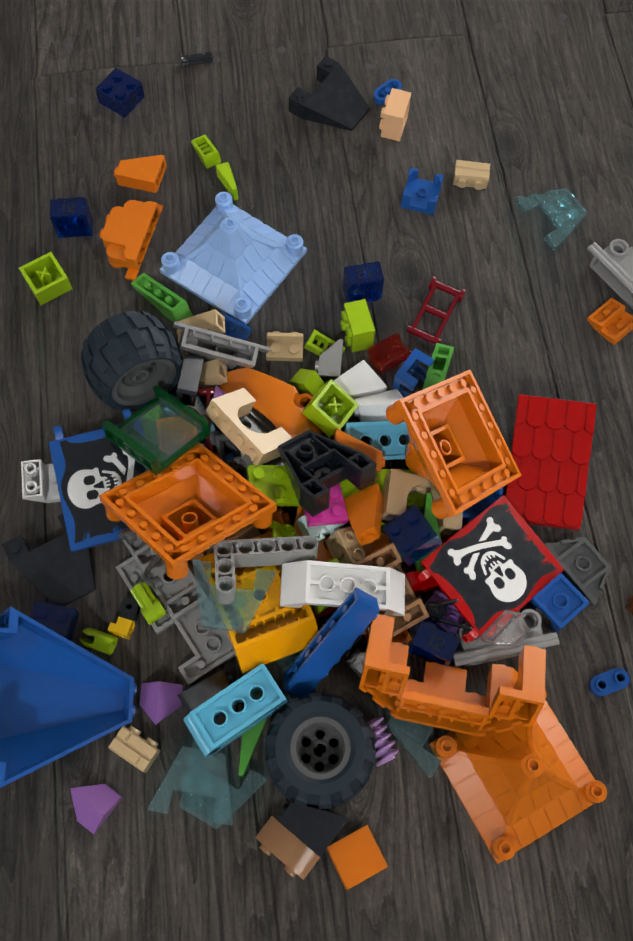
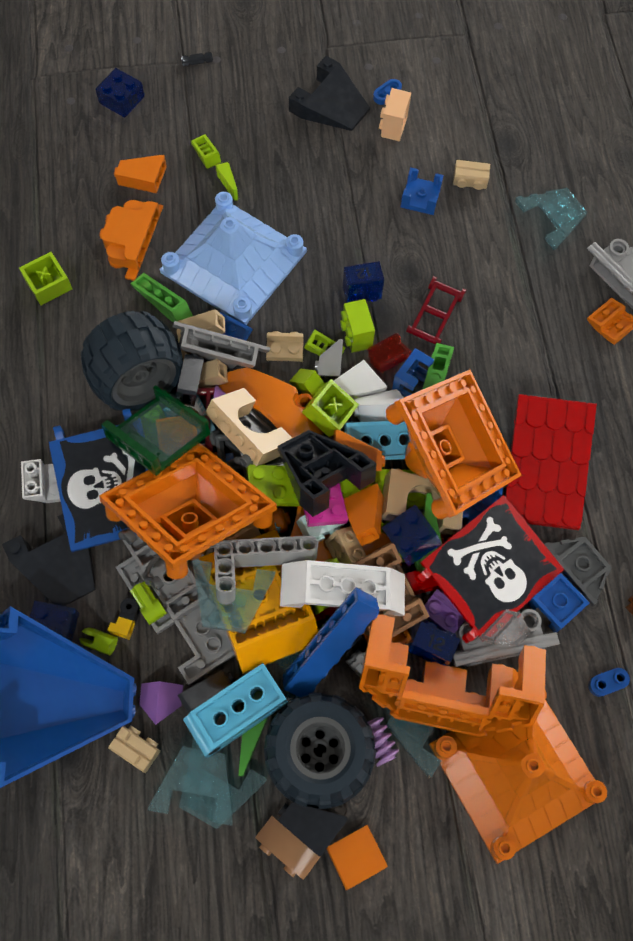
(71, 217): clear blue brick -> none
(94, 804): medium lavender slope -> none
(282, 530): lime plate -> none
(439, 609): black plant -> none

